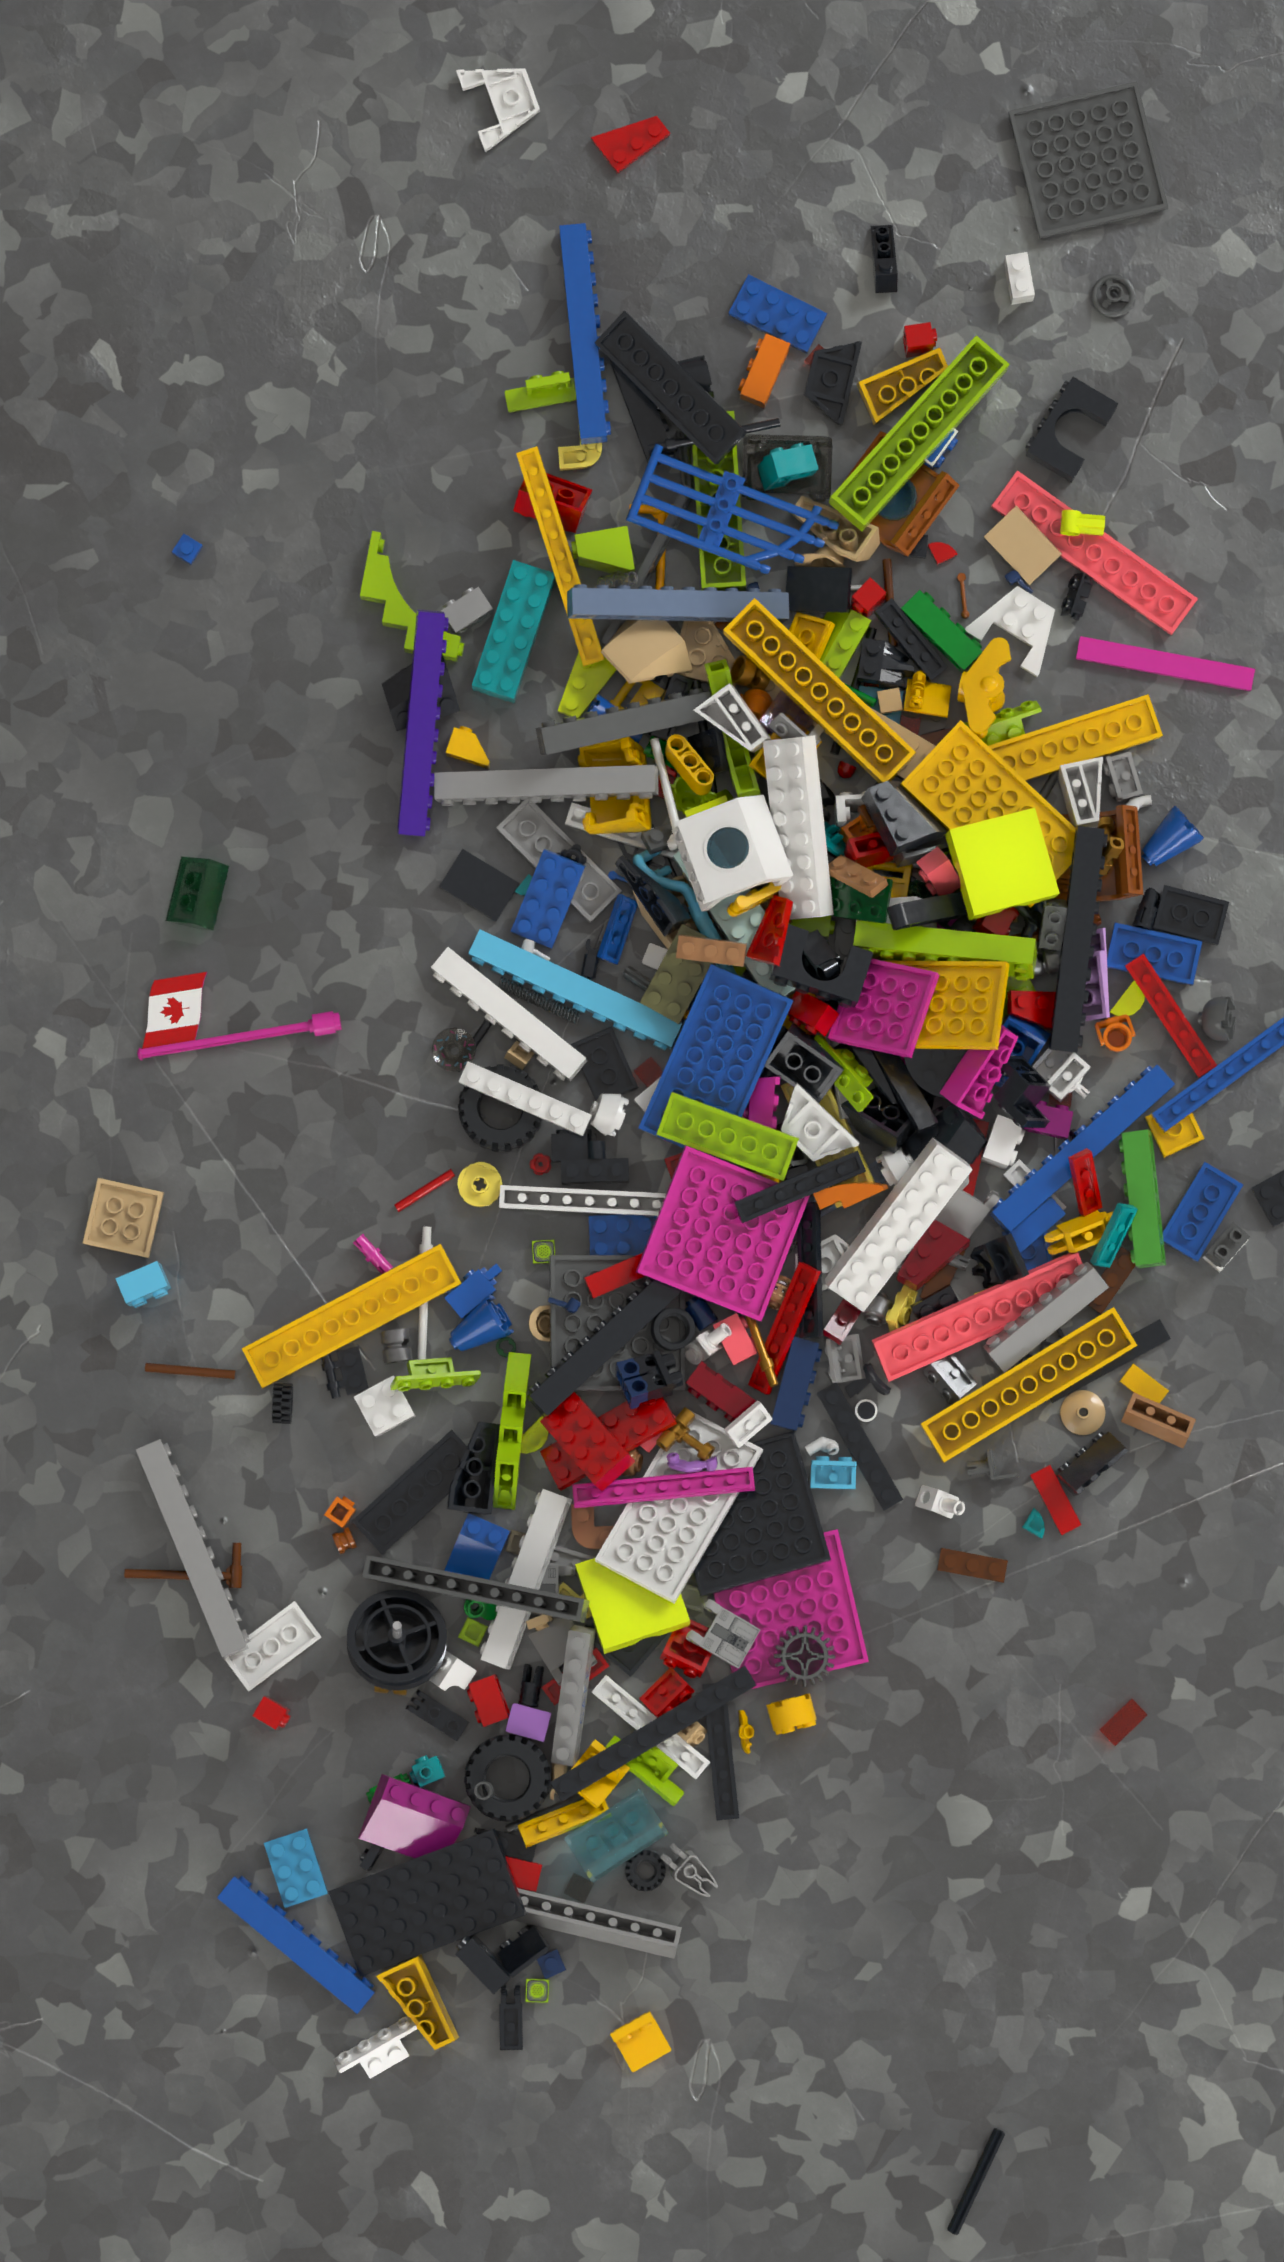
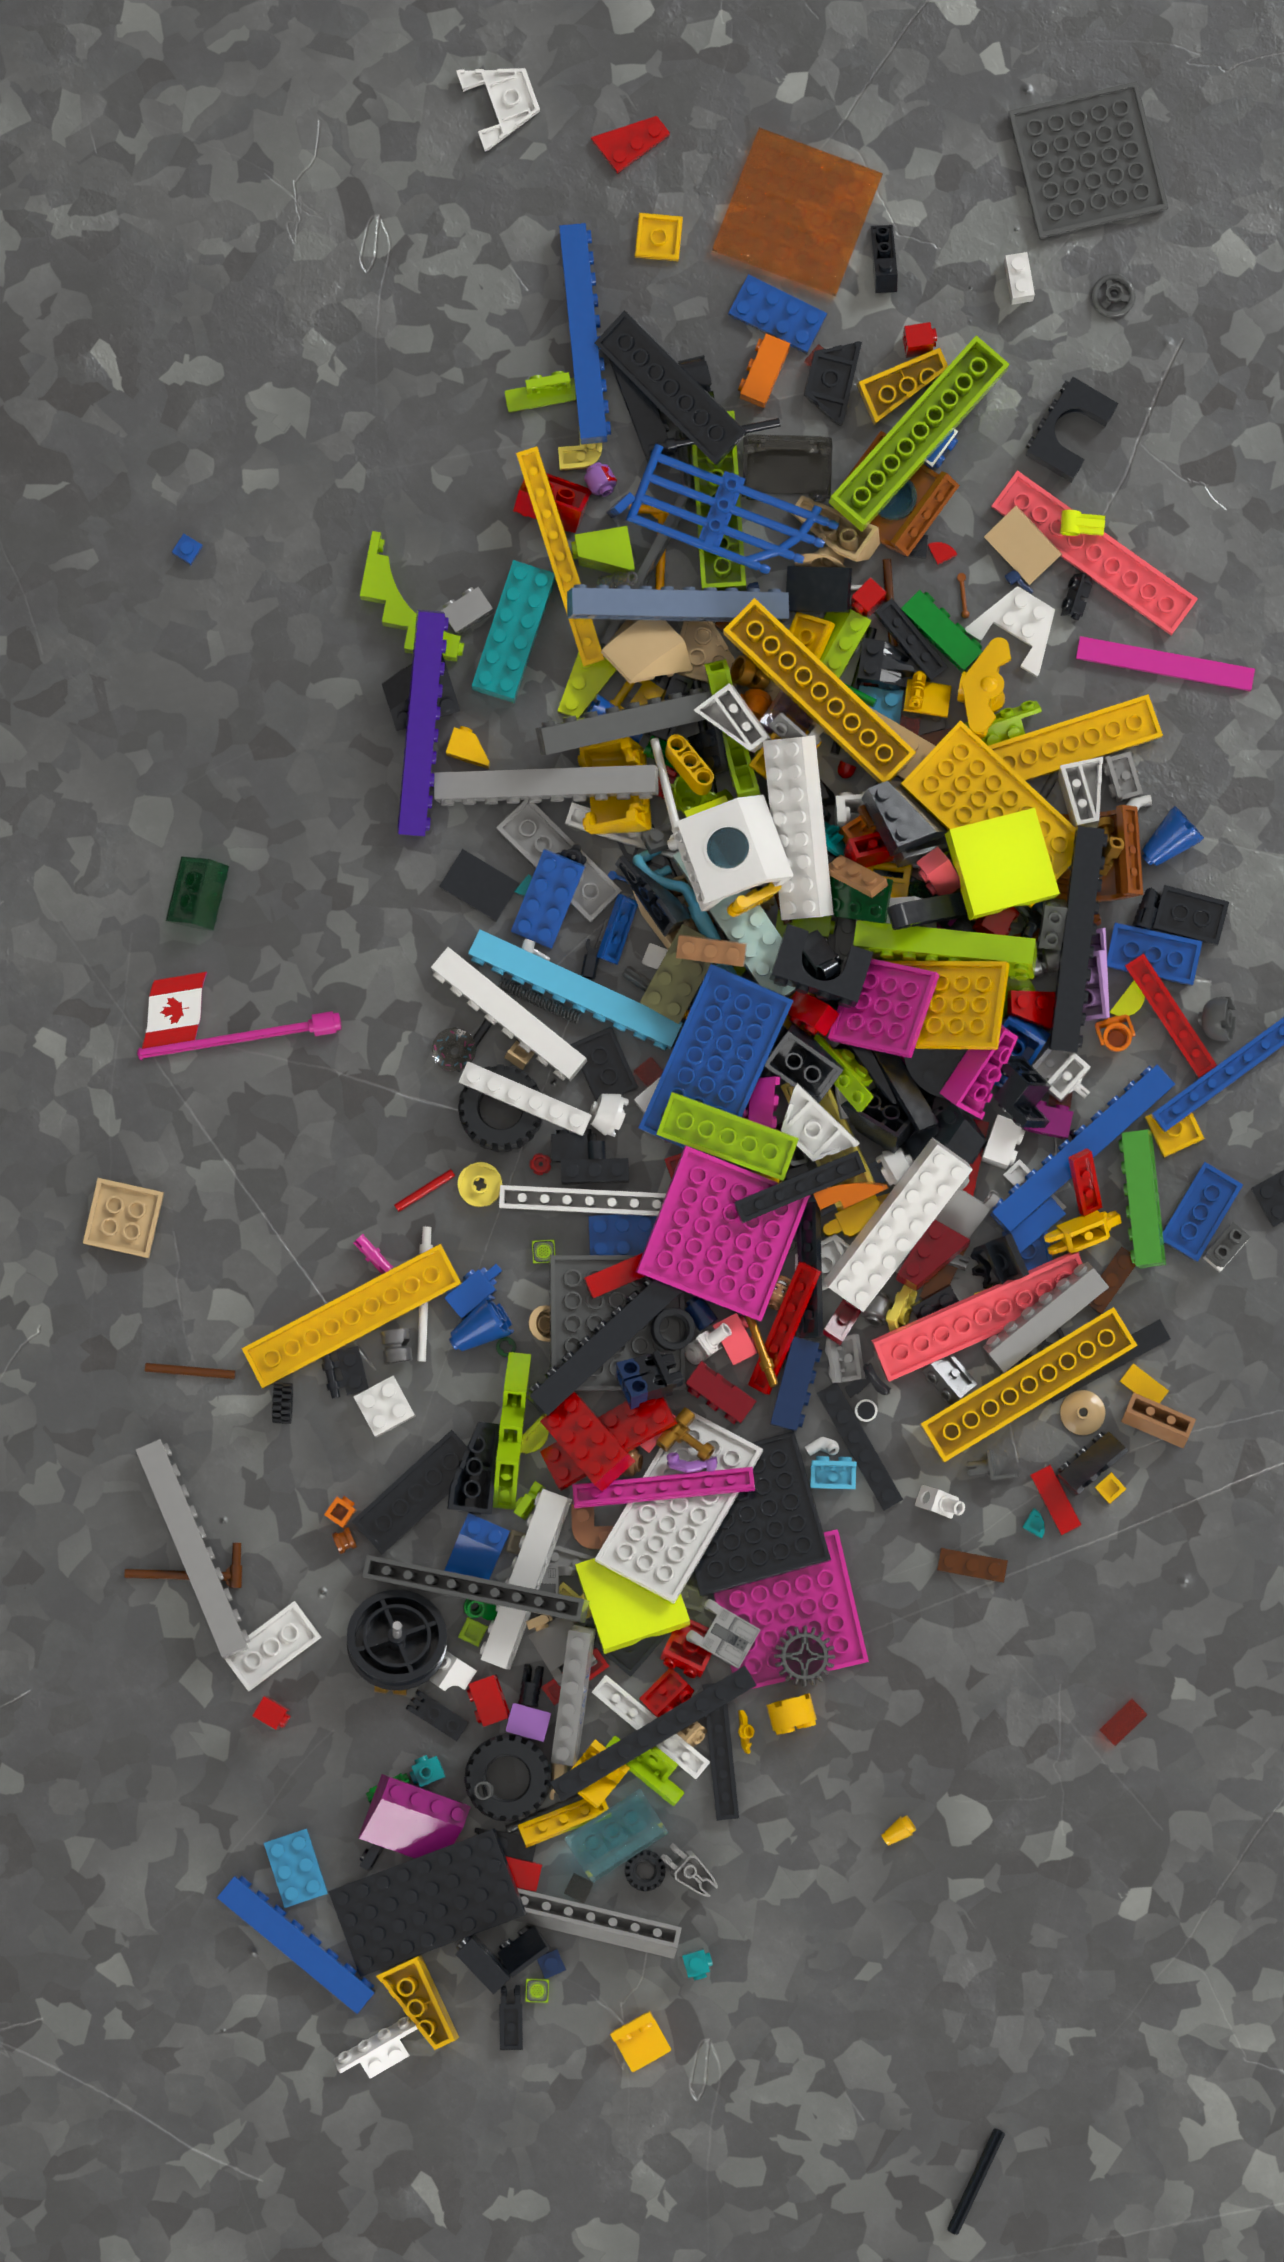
(143, 1284): medium azure brick -> none
(433, 1373): lime bracket -> none
(525, 1504): none -> lime plate
(572, 1305): dark blue hand -> none
(600, 479): none -> medium lavender head
(621, 505): none -> blue tile
(658, 237): none -> yellow tile
(697, 1963): none -> teal brick
(748, 1424): white plate -> none
(772, 931): red wing -> none
(786, 465): teal brick -> none
(797, 212): none -> clear orange plate
(853, 1218): none -> yellow hinge
(889, 701): tan tile -> none
(899, 1830): none -> yellow cone
(1110, 1488): none -> yellow plate
(1113, 1235): teal tile -> none

